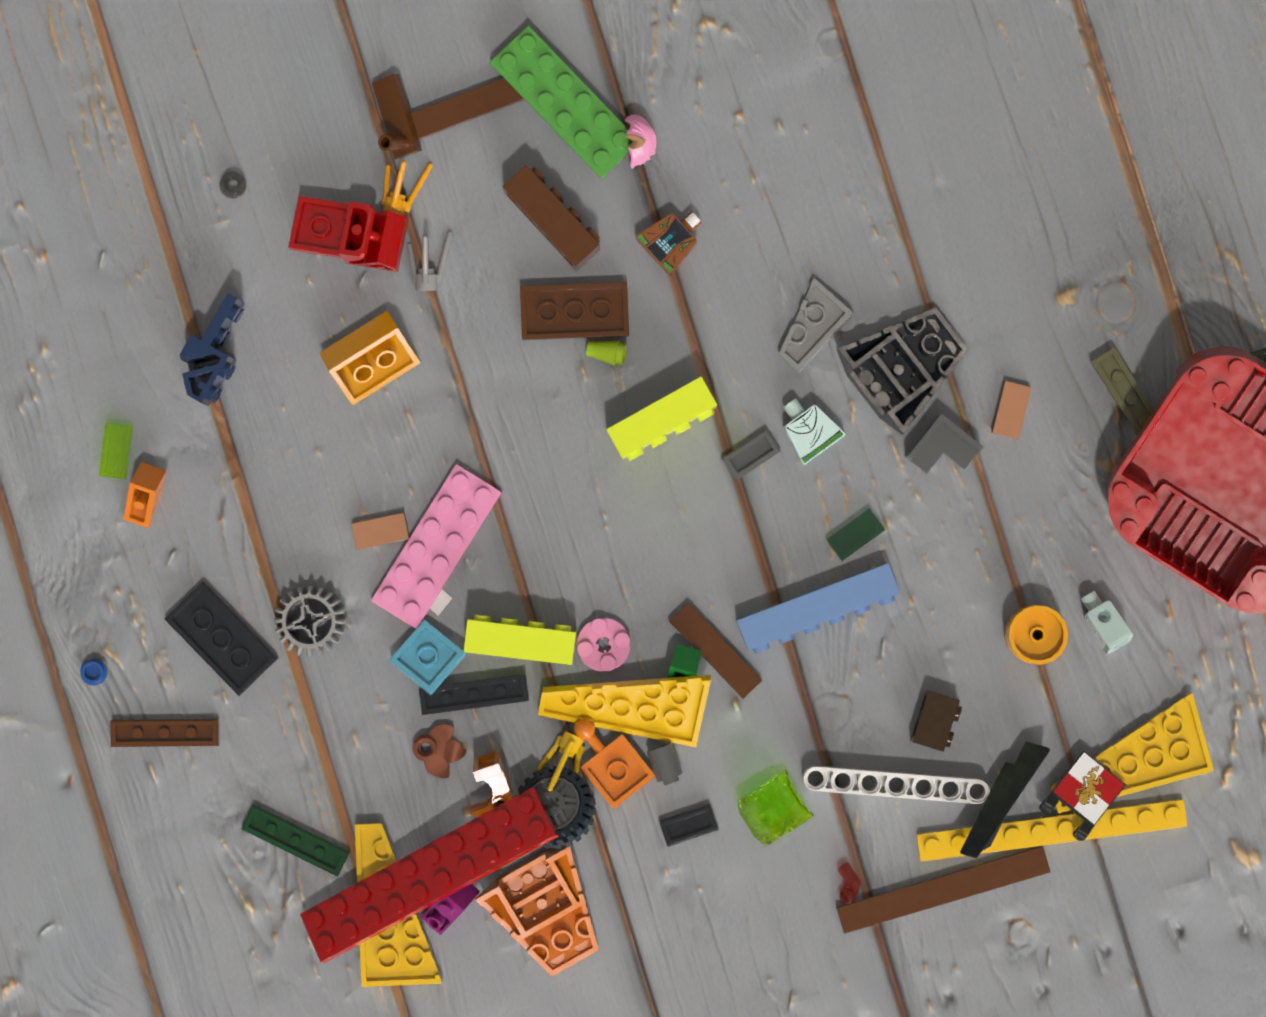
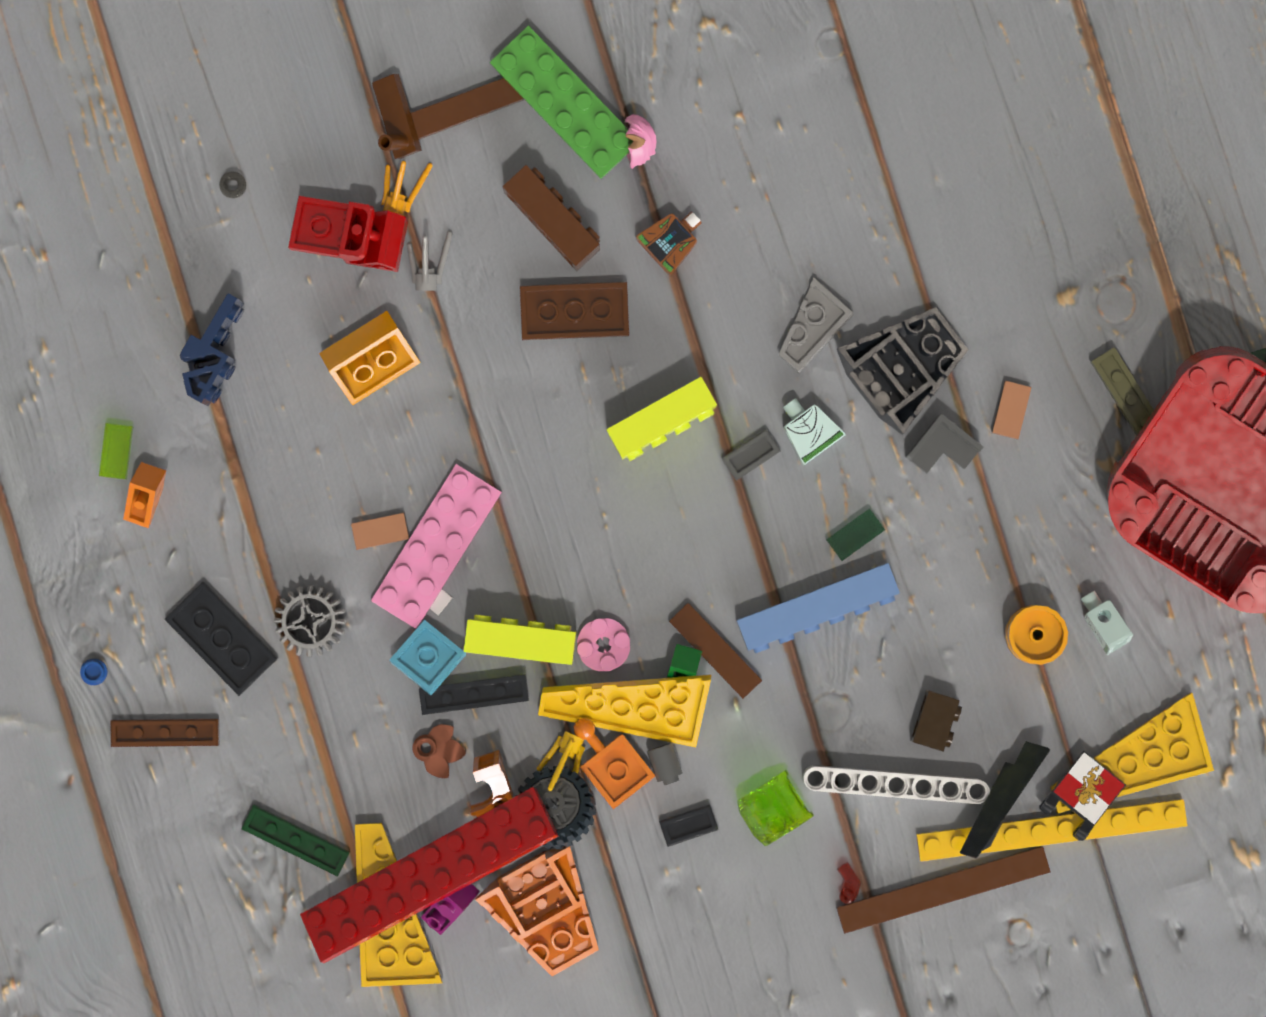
(607, 351): lime cone -> none

